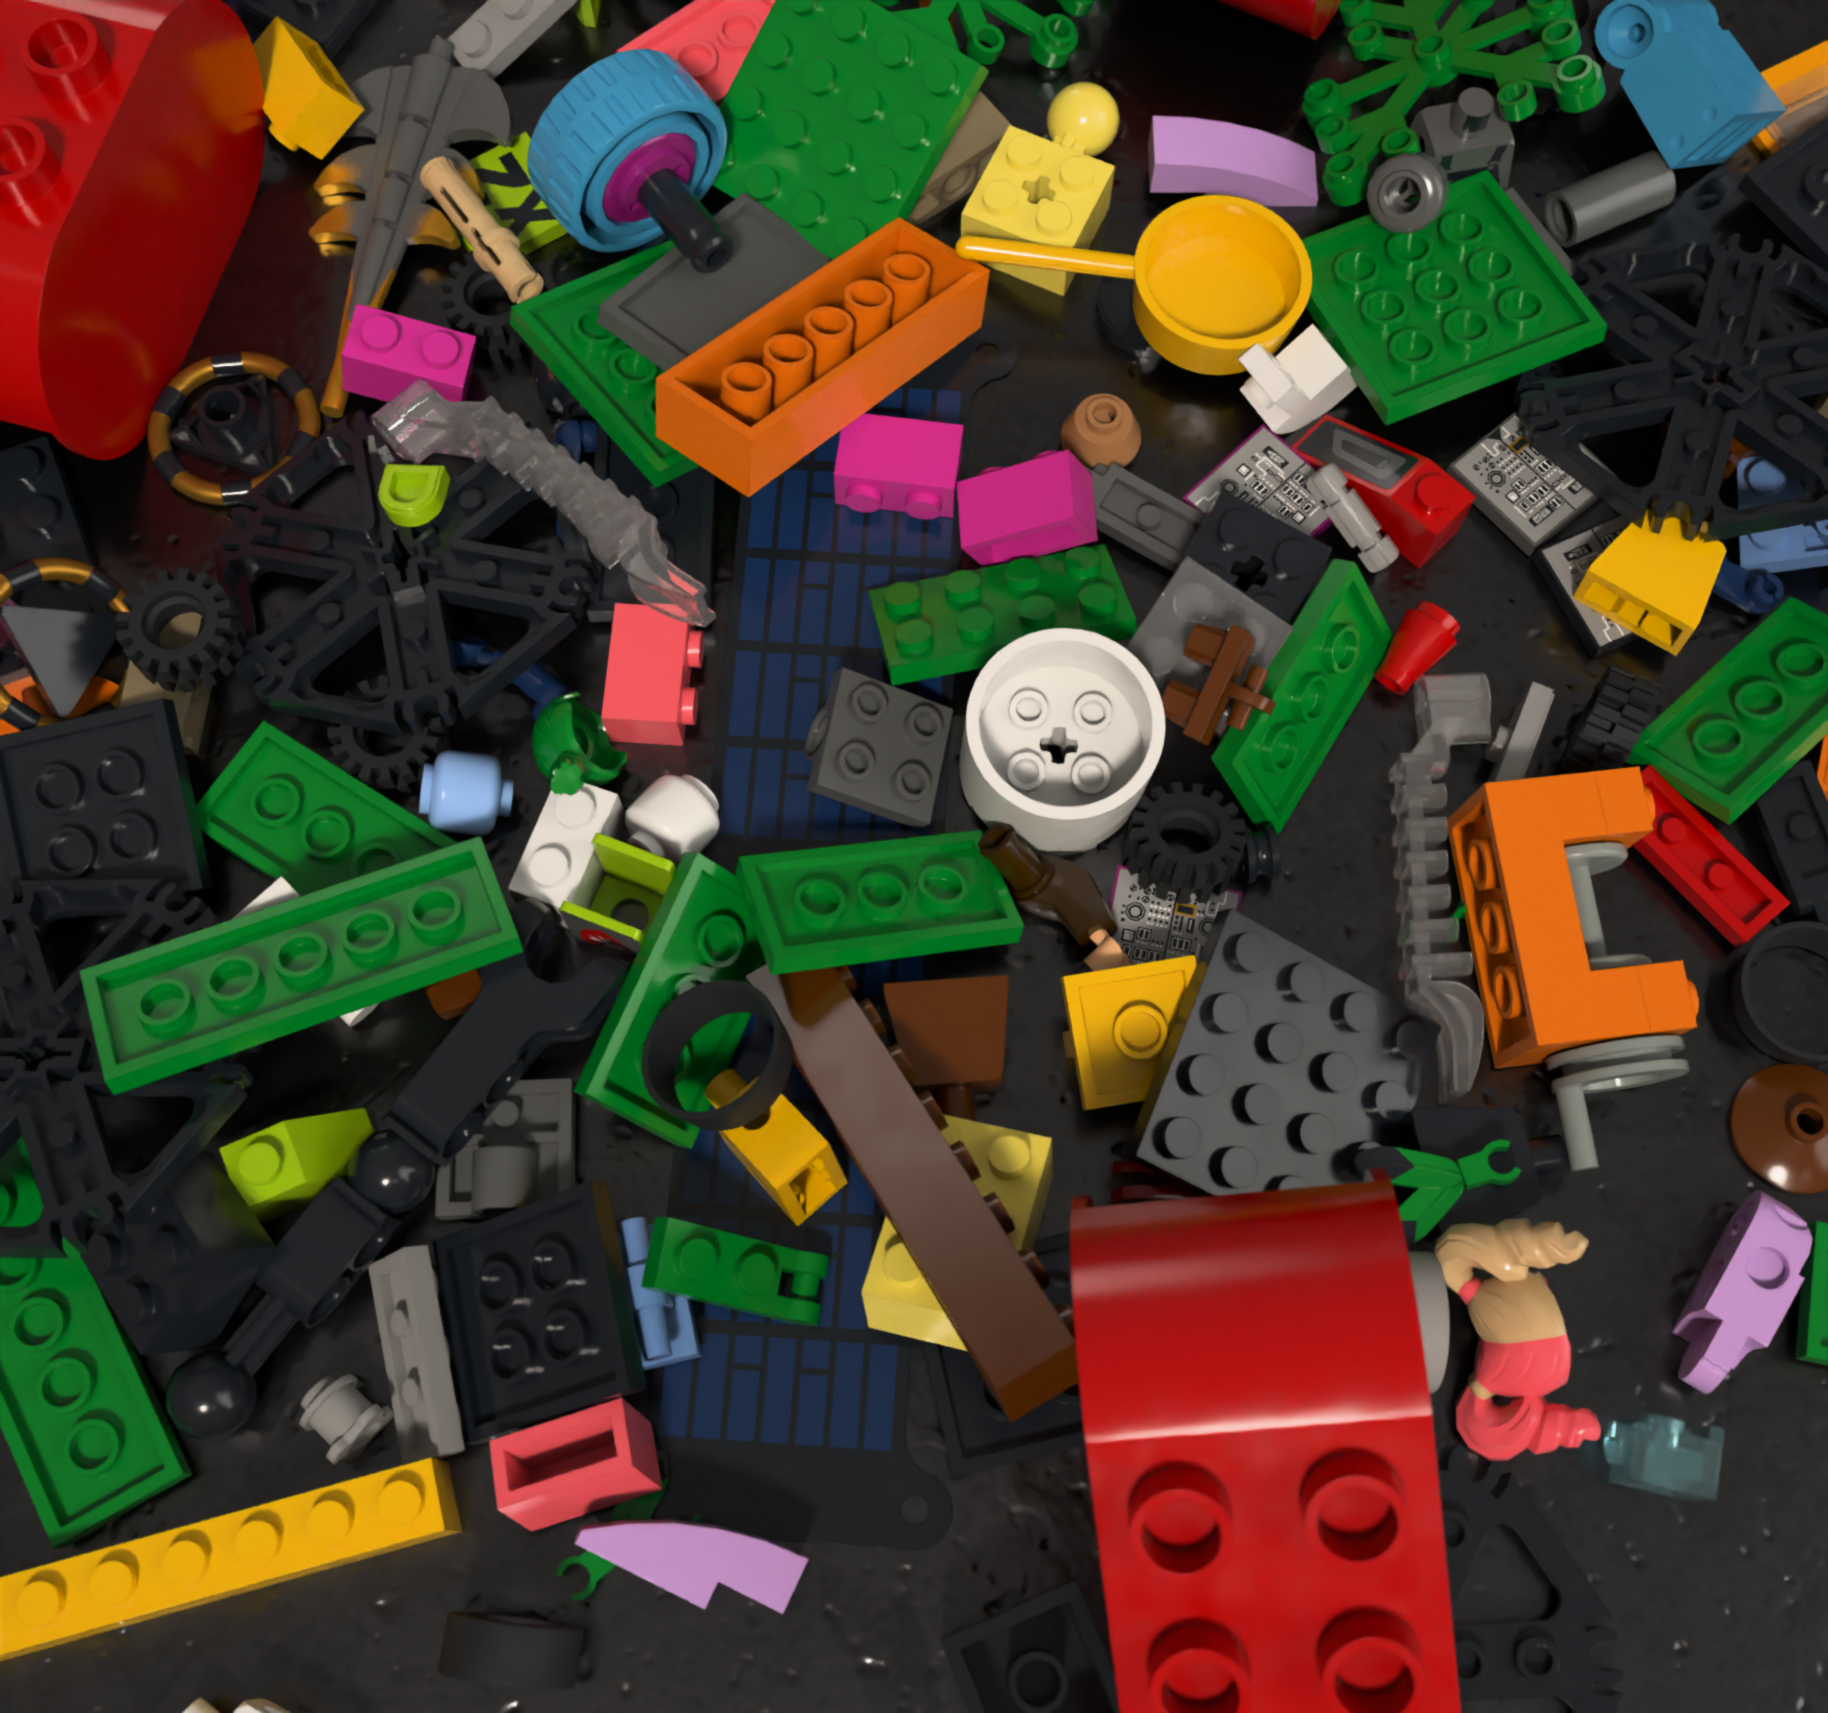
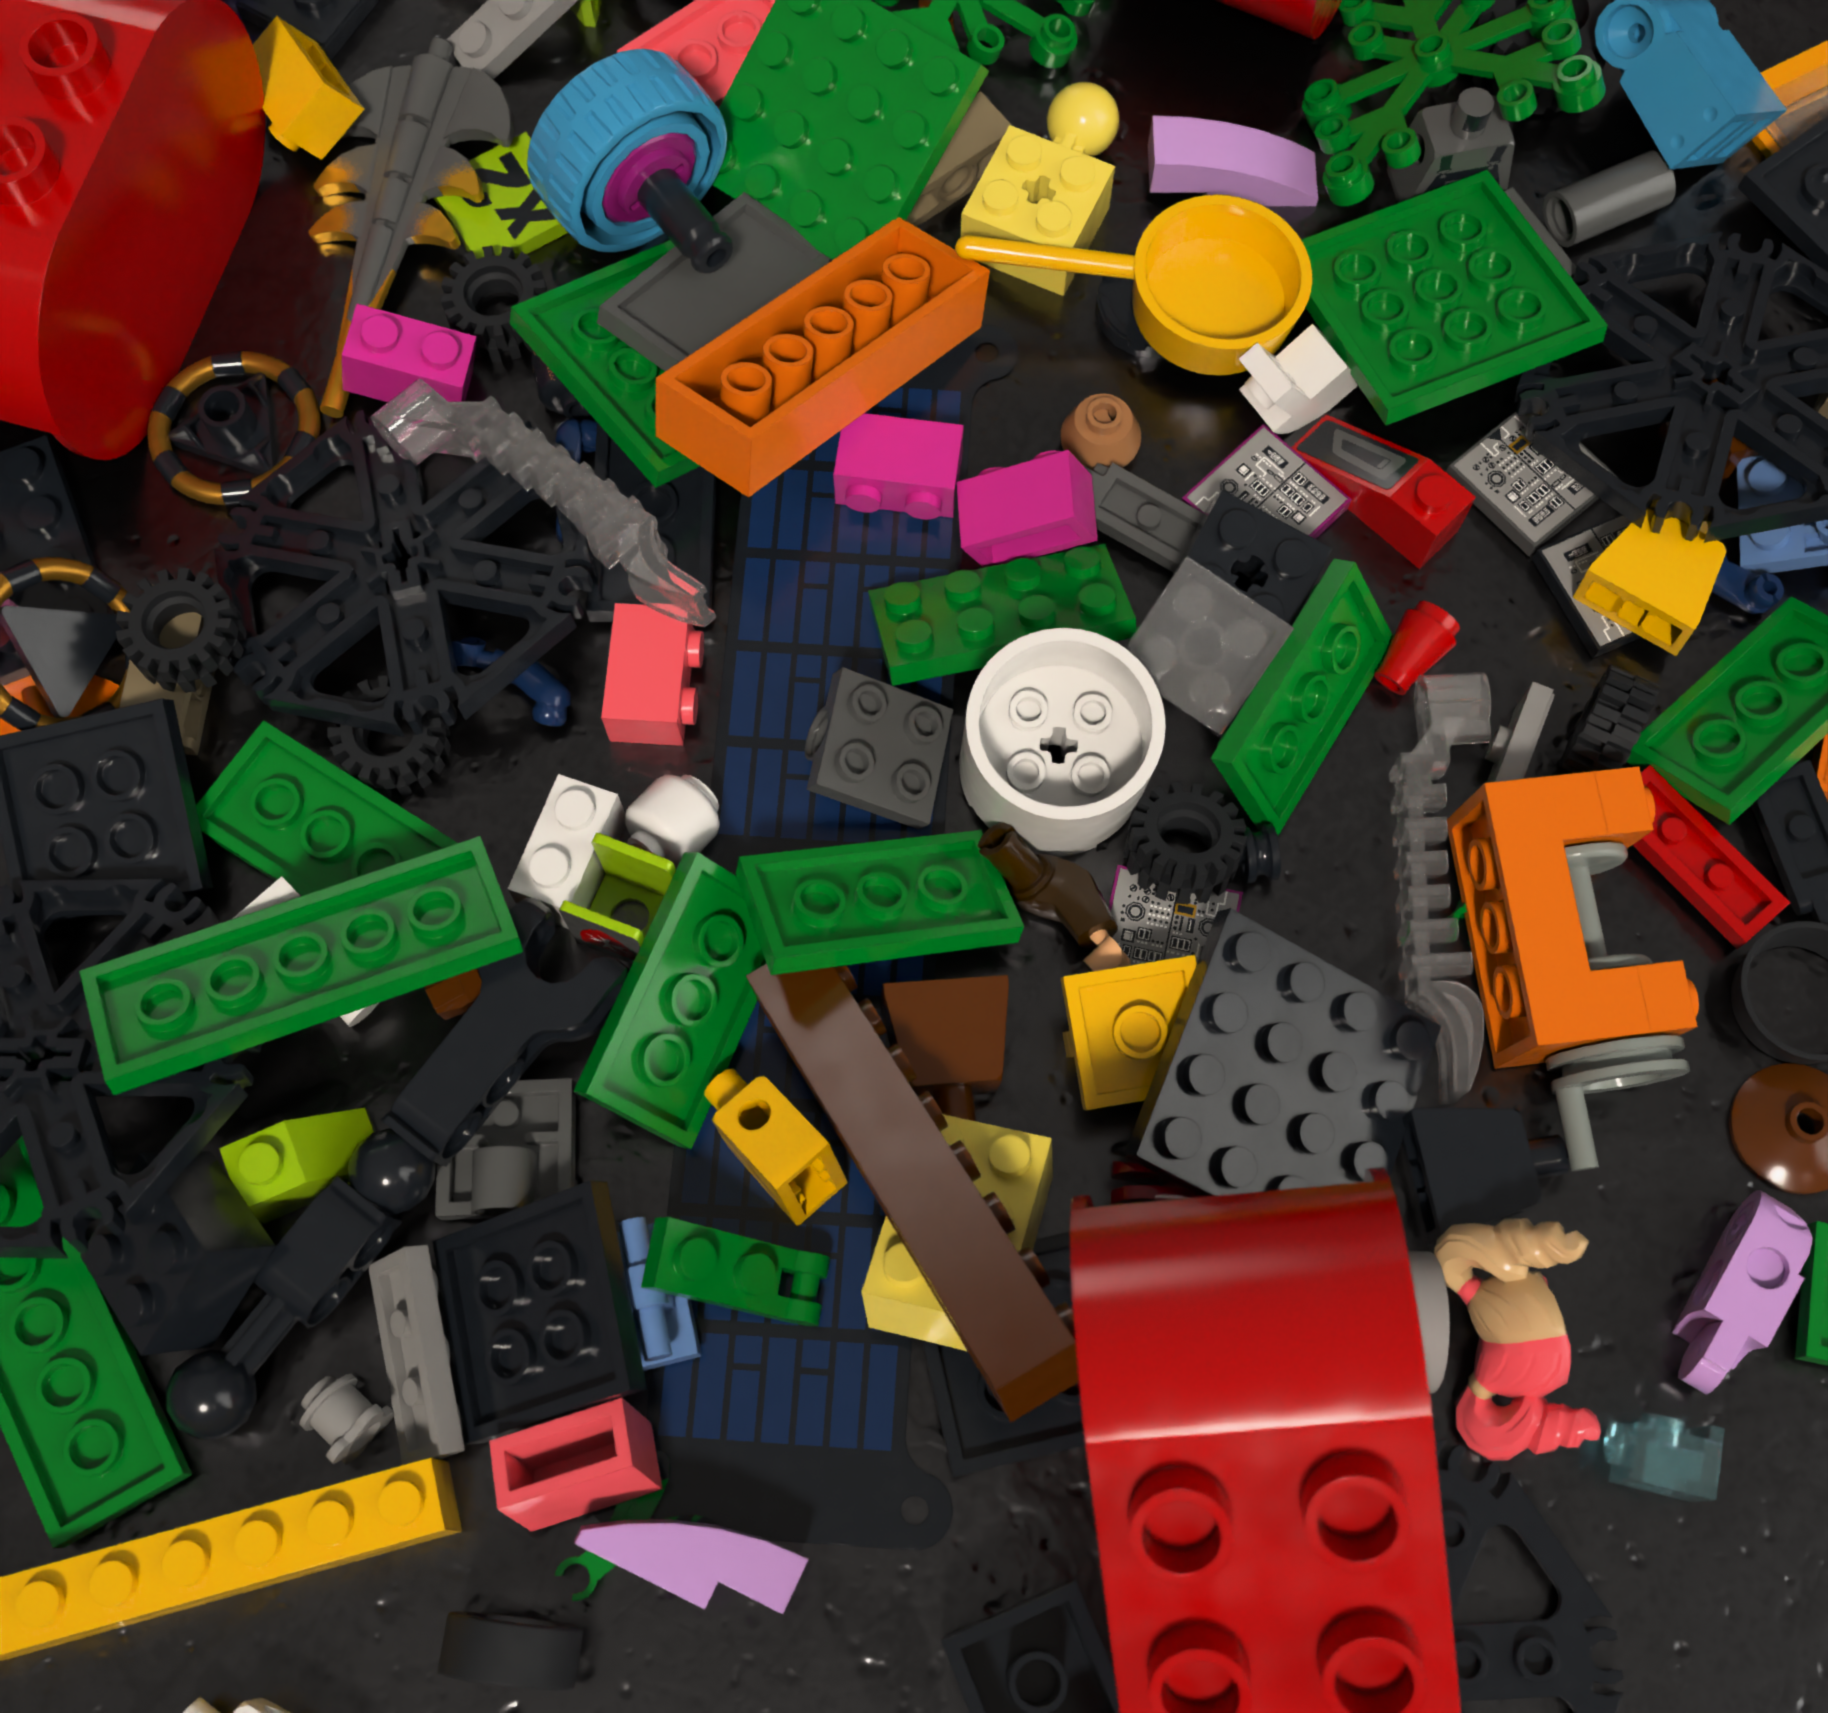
(413, 493): lime tile -> none
(464, 793): light blue head -> none
(494, 246): tan pin -> none
(573, 746): green hair -> none
(678, 1025): black tyre -> none
(1226, 656): reddish brown hips -> none
(1352, 517): light grey axle -> none
(1389, 203): dark grey head -> none
(1437, 1180): green piece -> none

